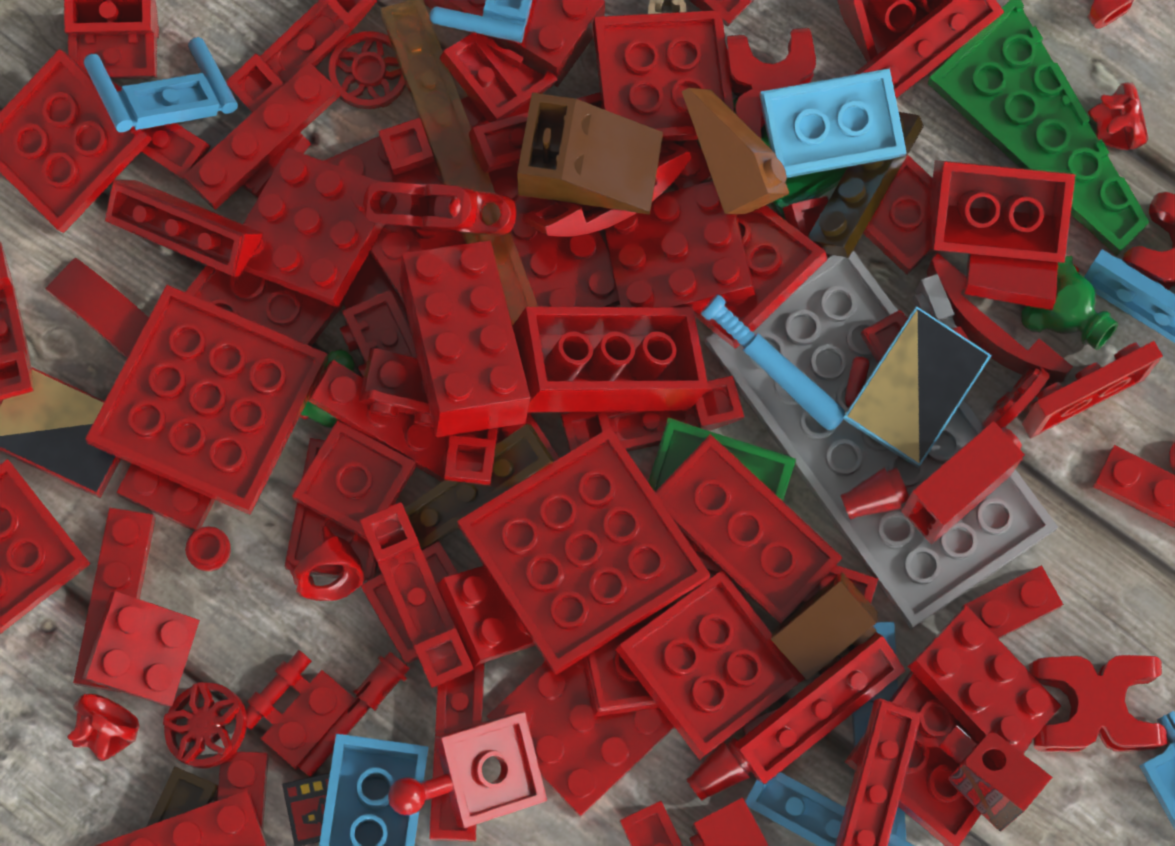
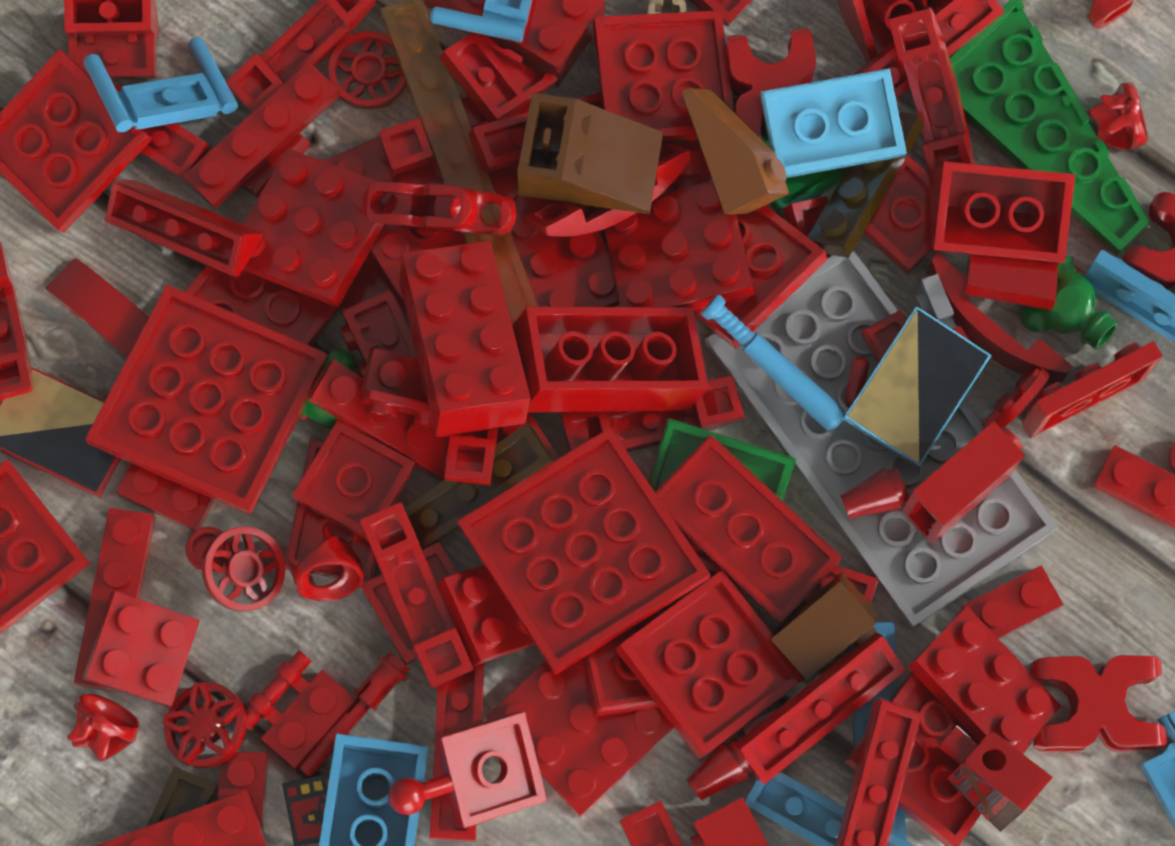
(243, 569): none -> red wheel
(932, 87): none -> red slope

